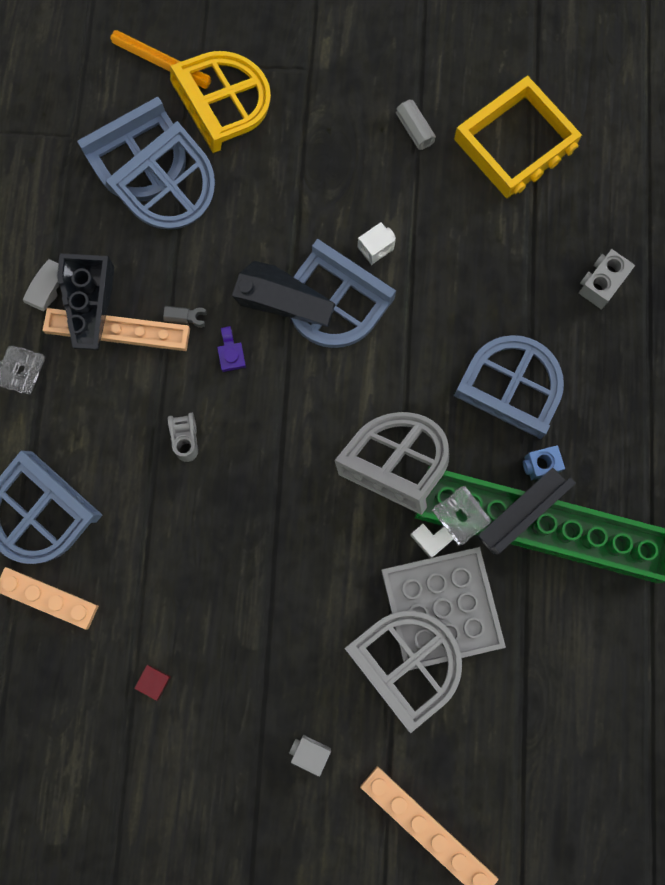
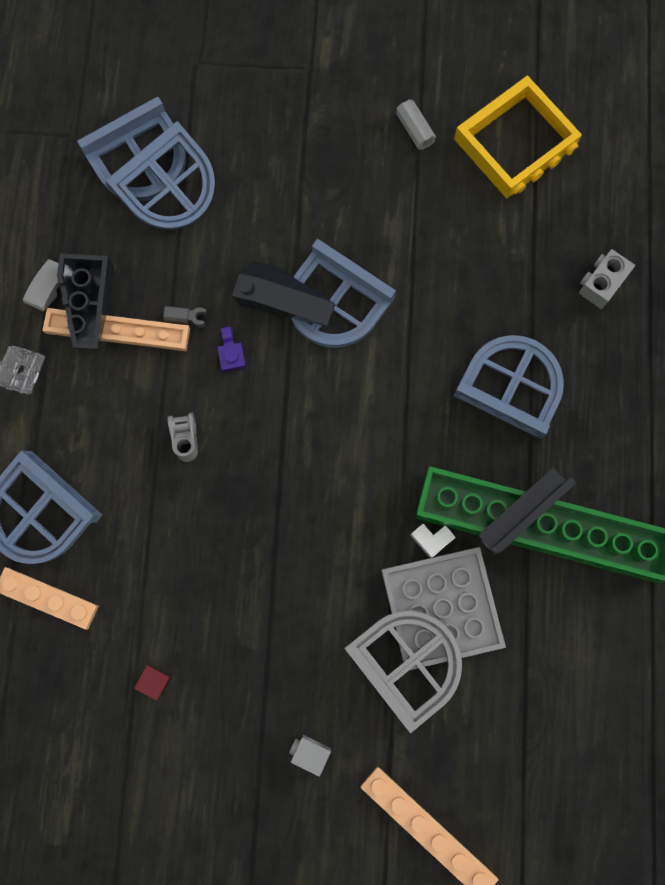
(154, 56): light orange axle -> none
(199, 106): yellow window -> none
(376, 243): white brick -> none
(382, 479): light grey window -> none
(463, 500): clear piece -> none
(550, 455): medium blue brick -> none

